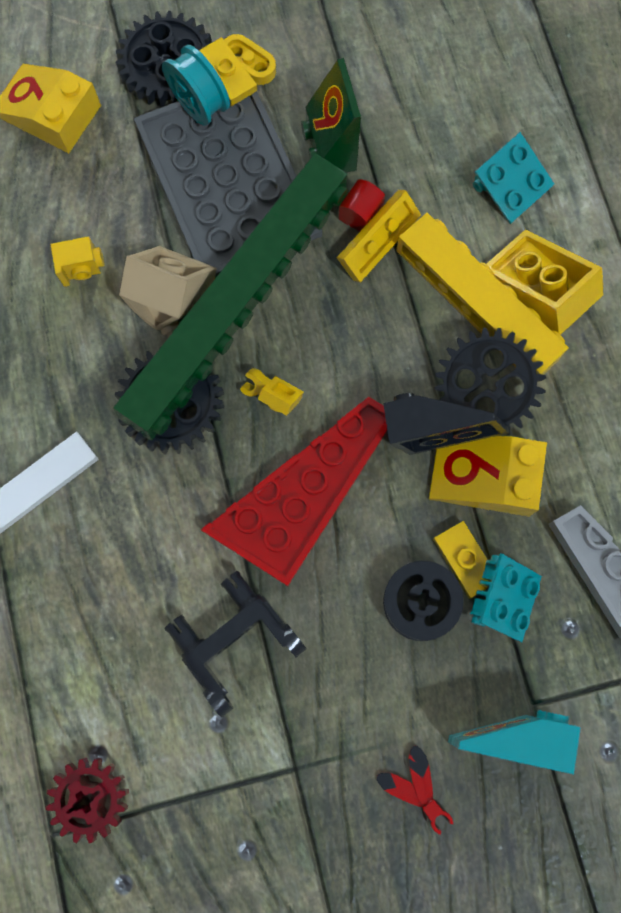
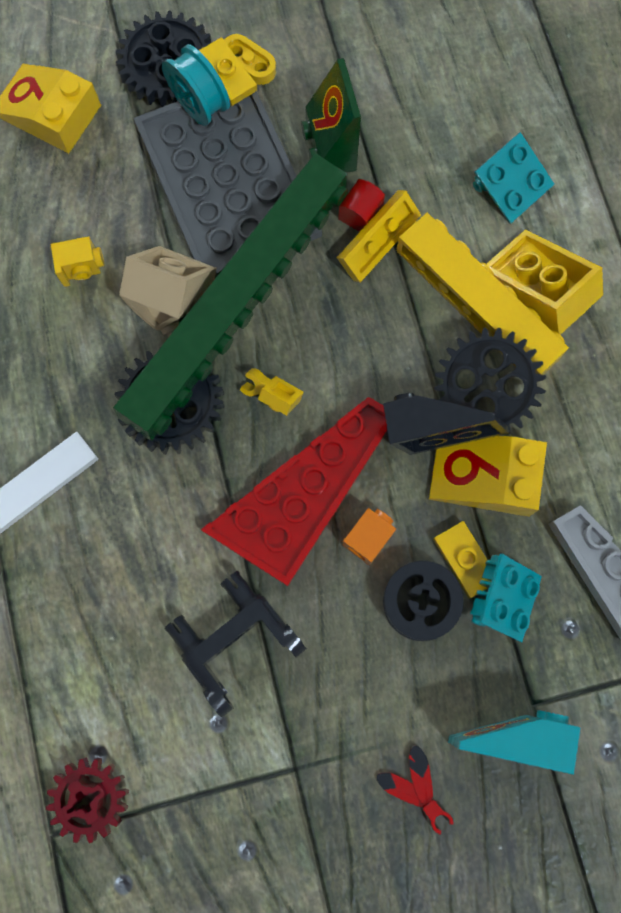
(369, 535): none -> orange brick

